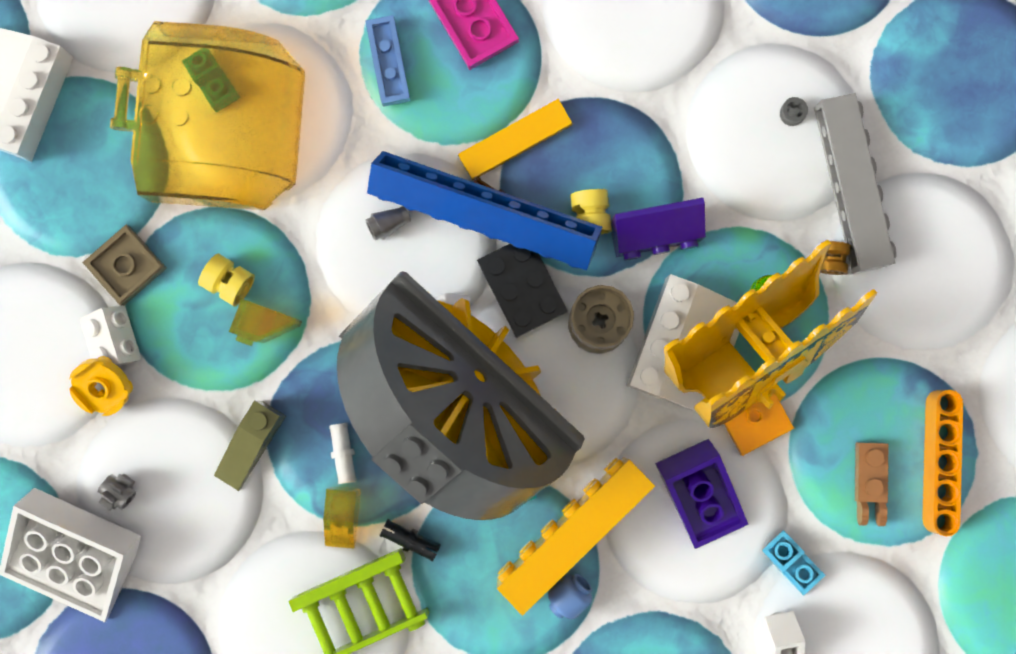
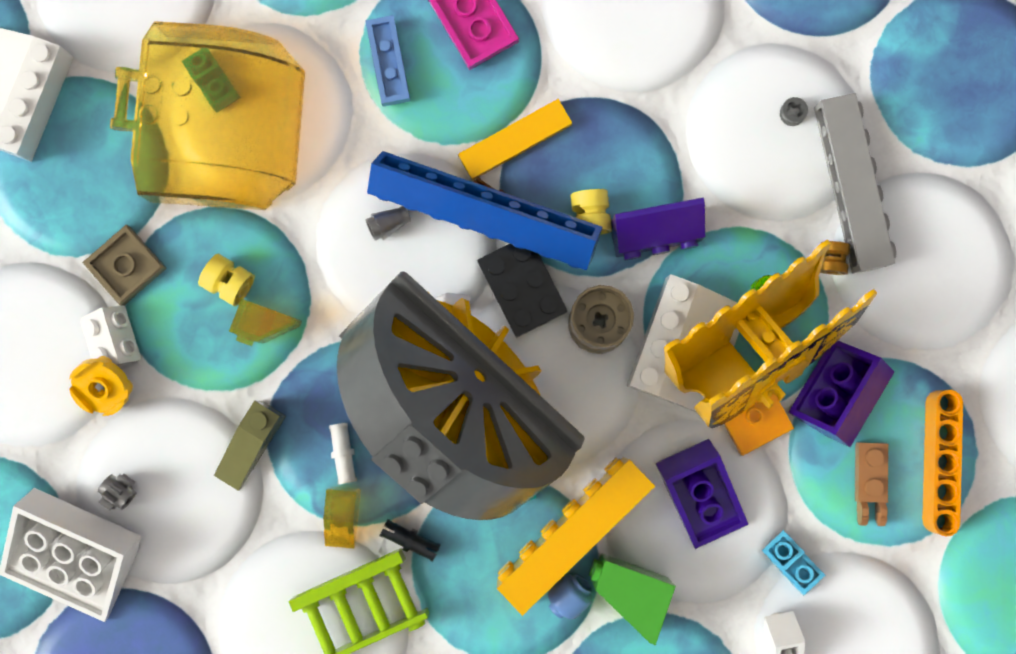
(634, 593): none -> bright green slope
(842, 392): none -> dark purple slope

